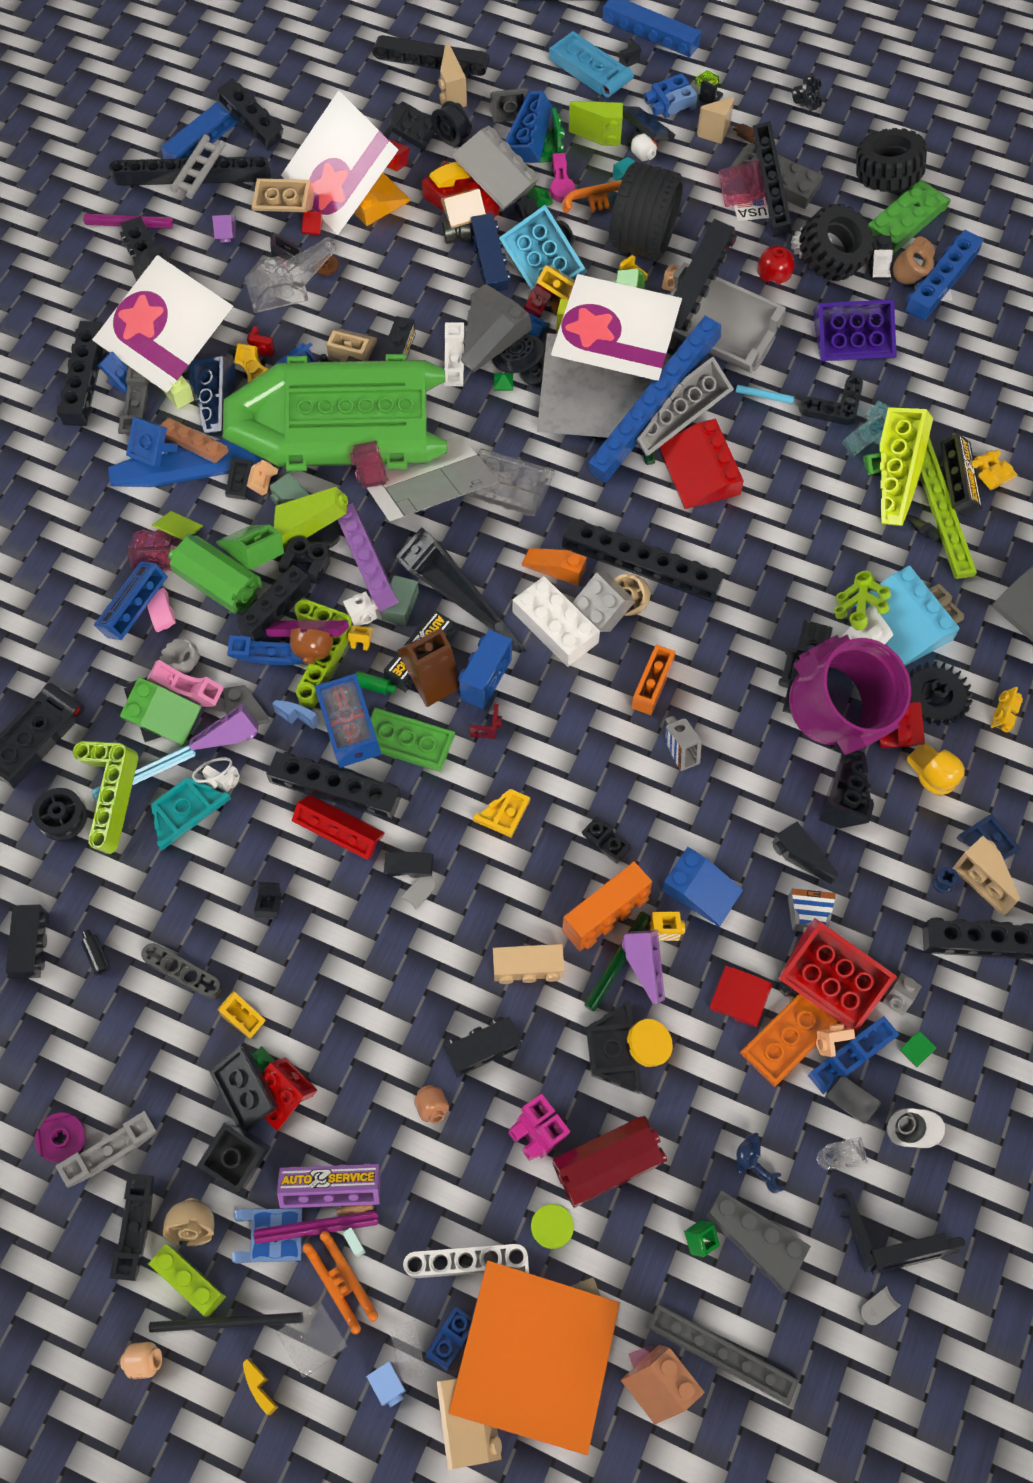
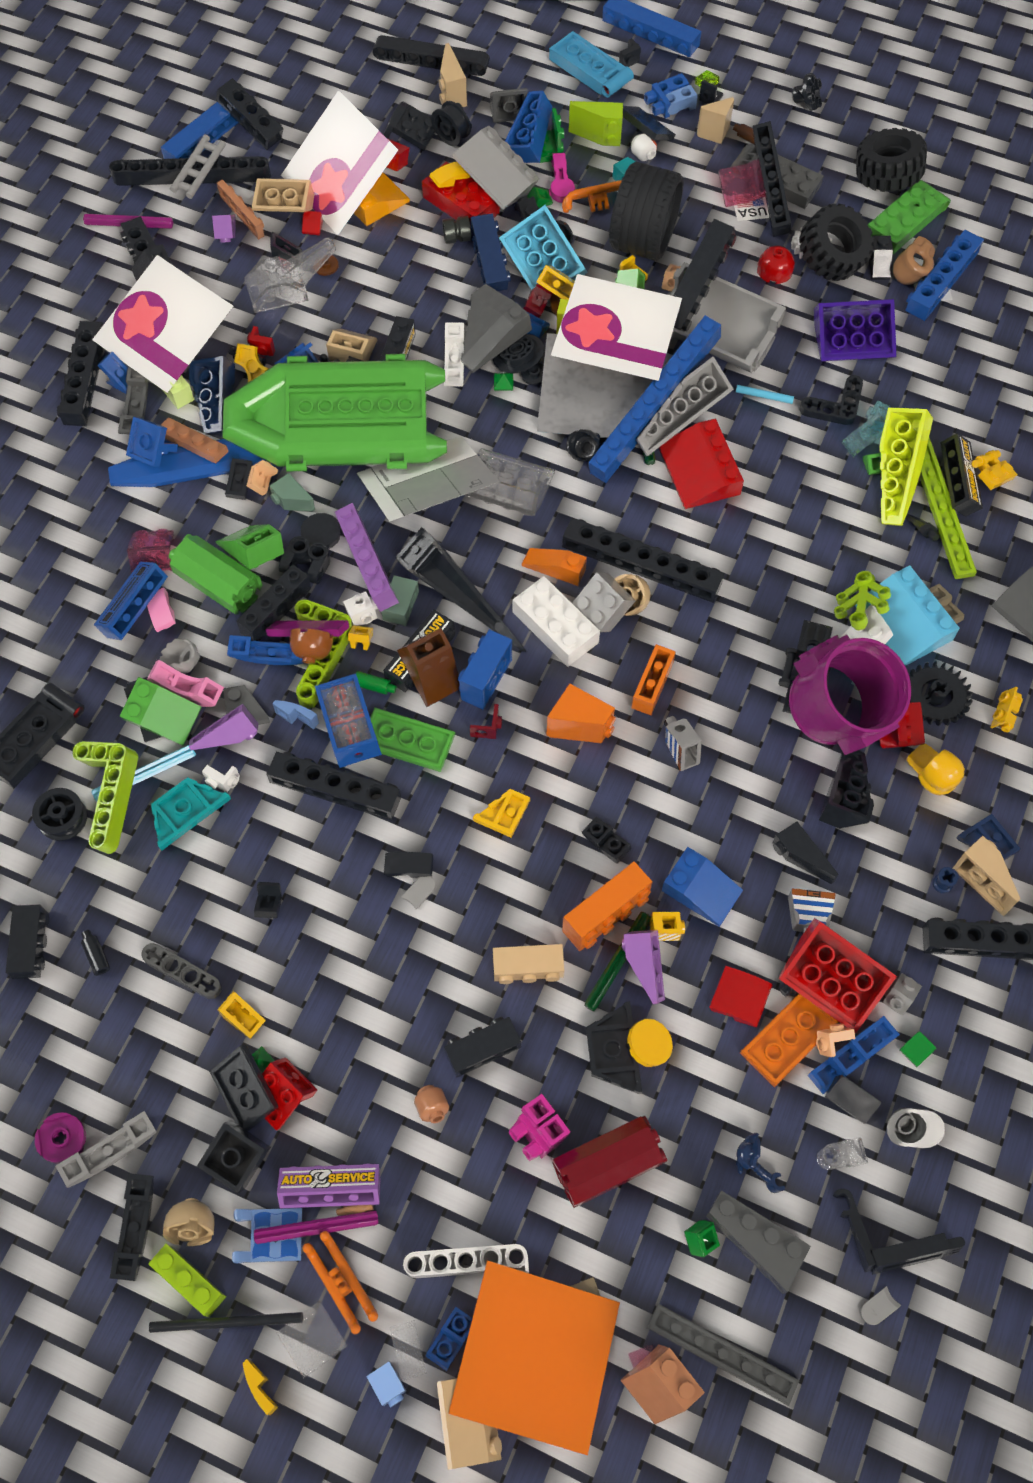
(141, 1360): light nougat head -> none
(177, 525): lime window -> none
(215, 777): white piece -> none
(240, 209): none -> nougat plate
(309, 514): lime slope -> none
(337, 826): red panel -> none
(354, 1242): light aqua tile -> none
(369, 464): clear pink brick -> none
(462, 207): slope -> none
(552, 1226): lime piece -> none
(580, 717): none -> orange slope
(583, 444): none -> black hair

